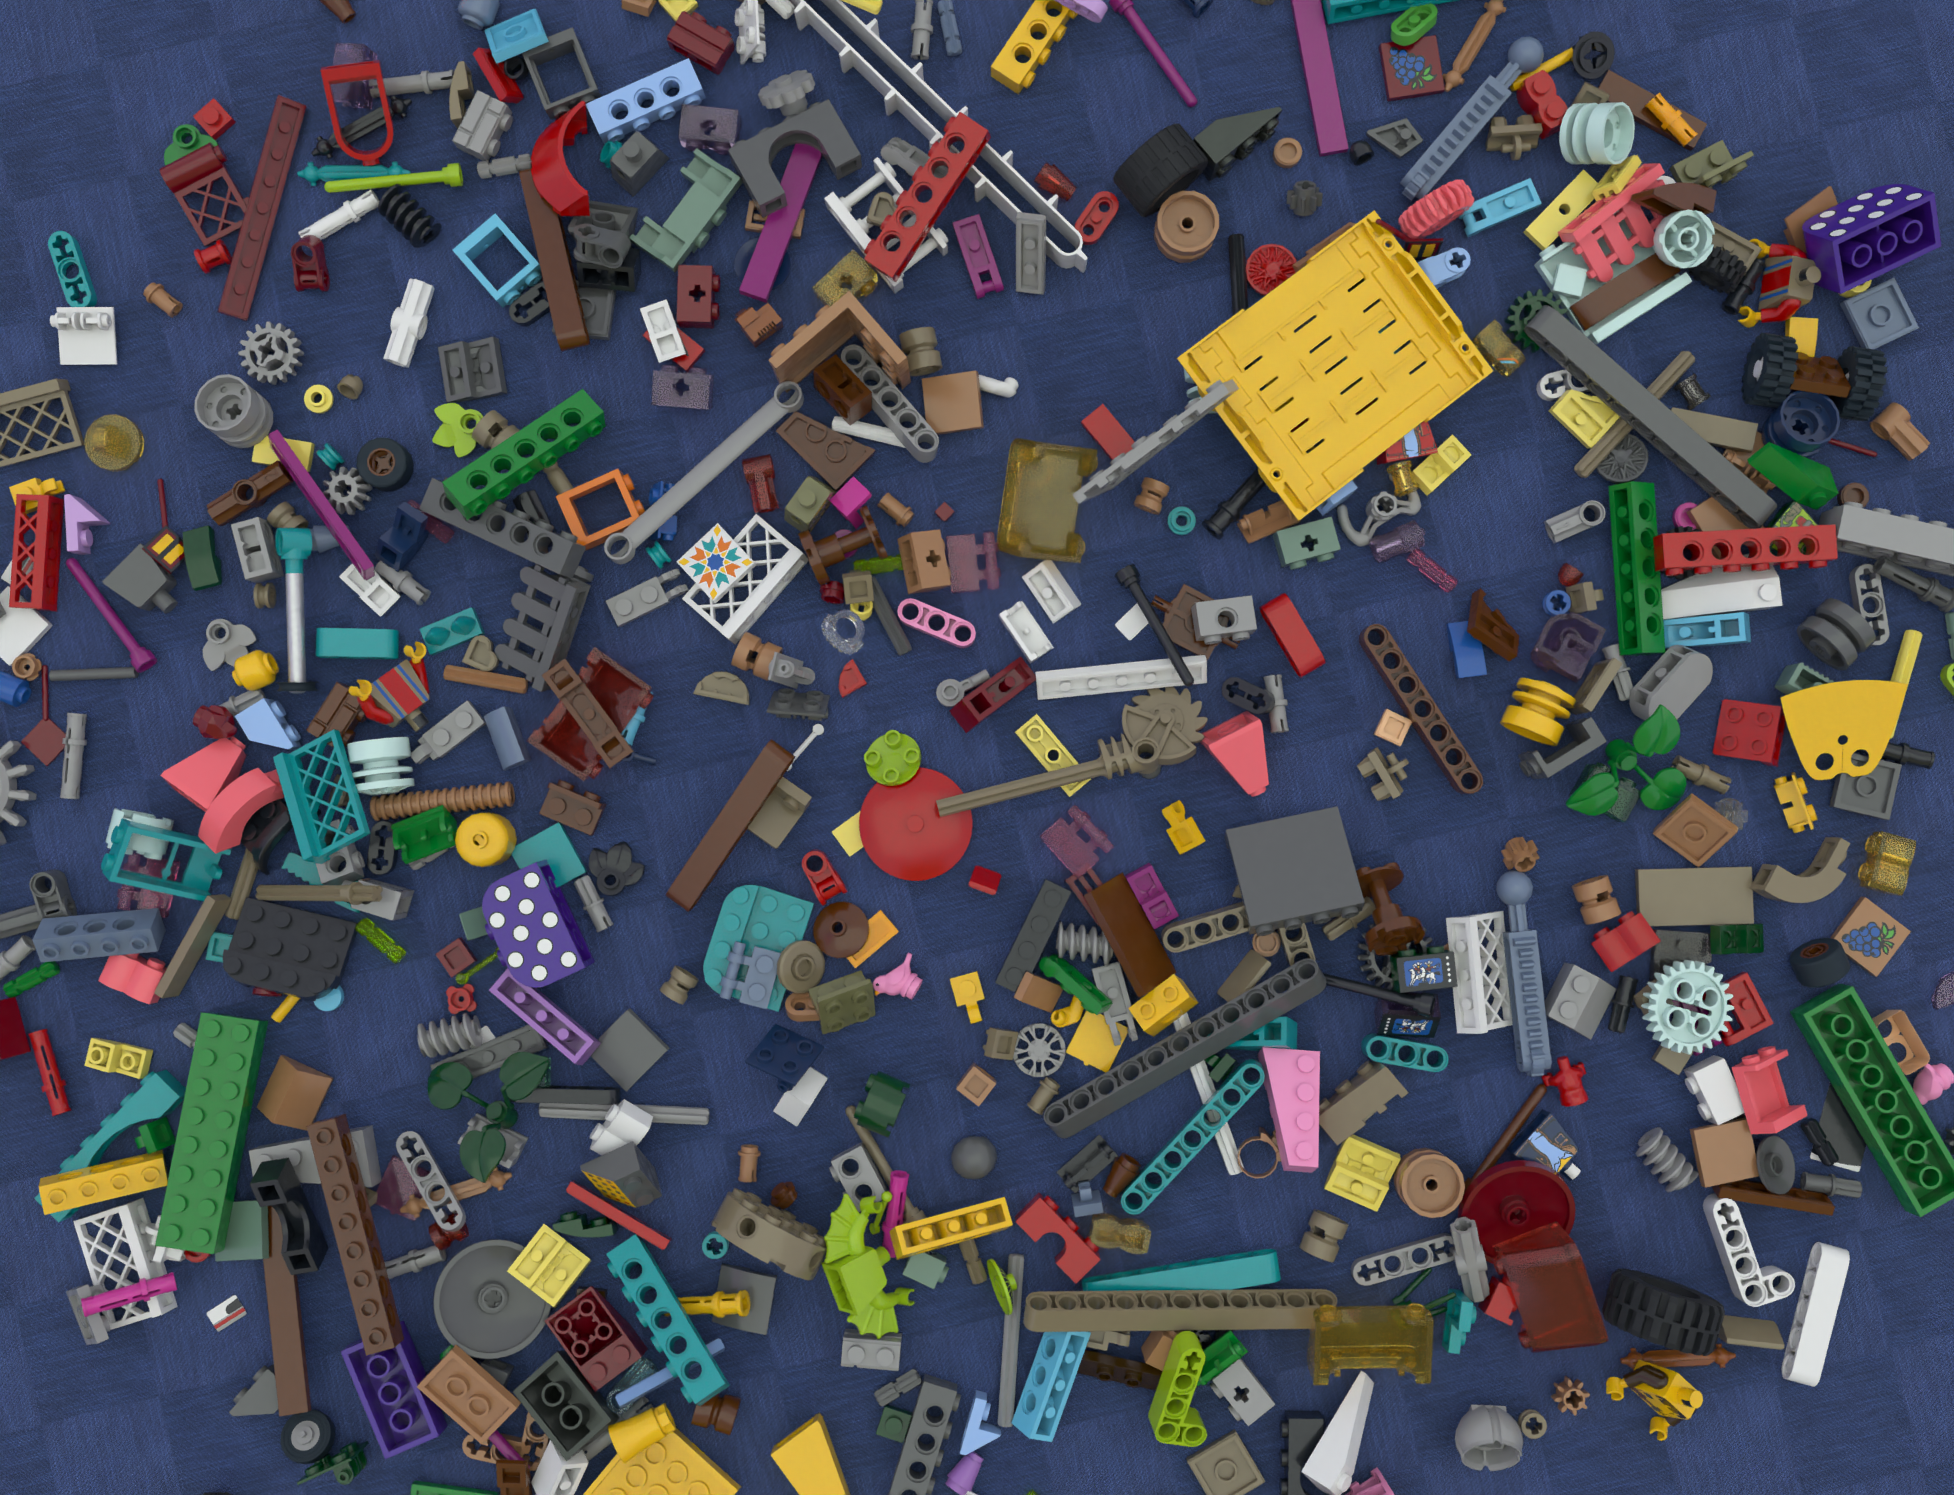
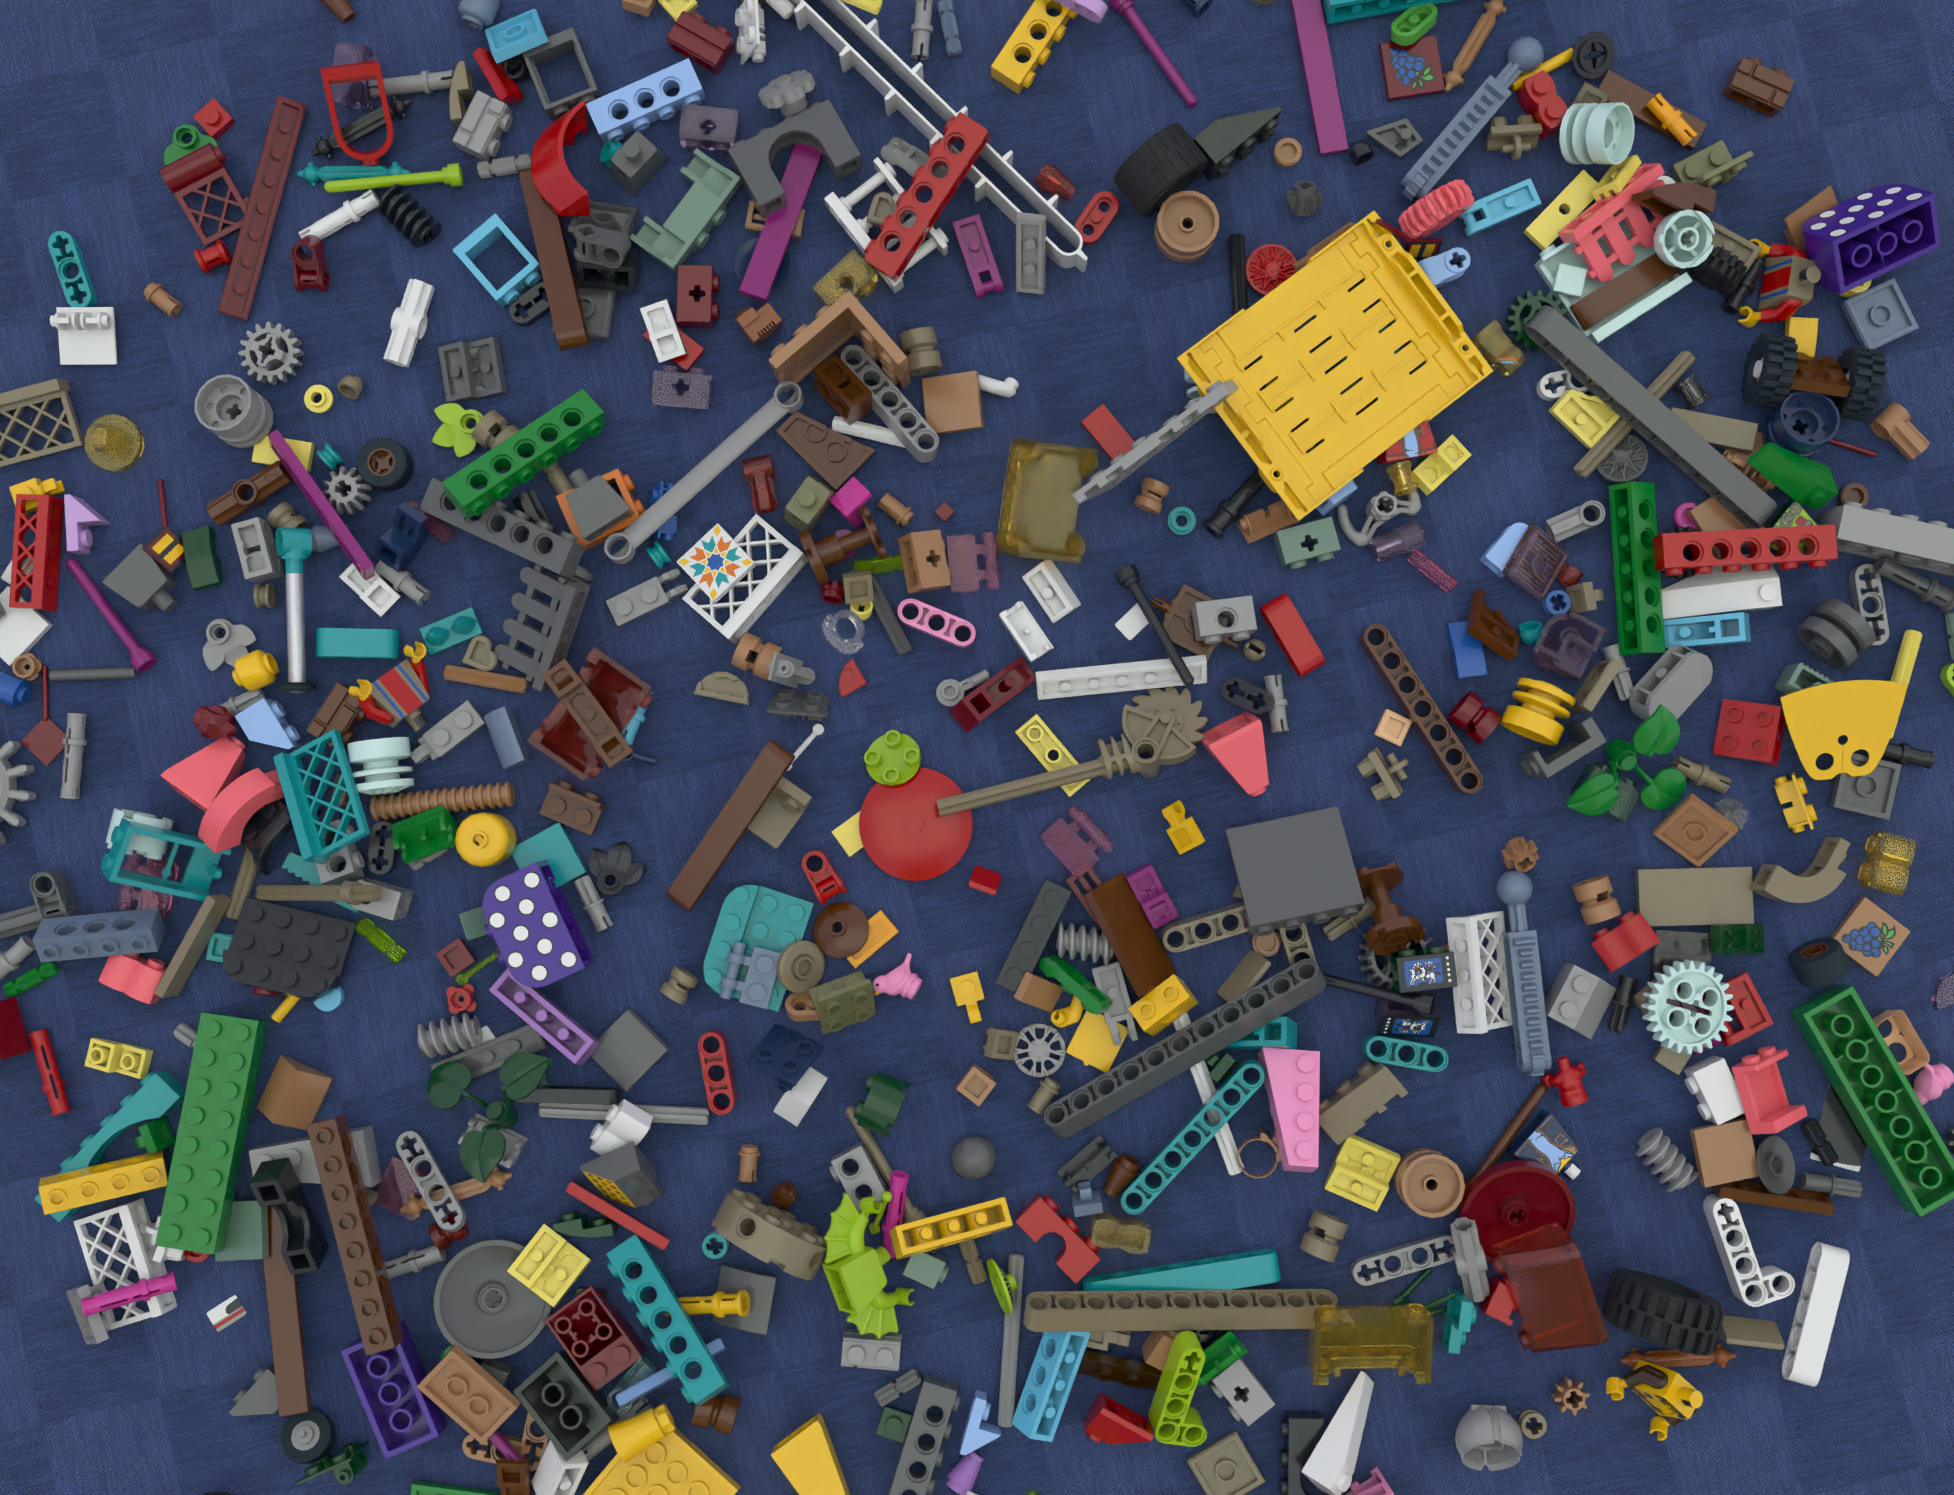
(595, 505): none -> dark grey torso
(715, 1086): none -> red beam
(1116, 1423): none -> red slope
(1251, 655): none -> dark tan hinge
(1474, 717): none -> dark red wheel
(1501, 550): none -> light blue leg
(1530, 631): none -> teal hinge
(1535, 562): none -> tile
(1758, 86): none -> reddish brown brick

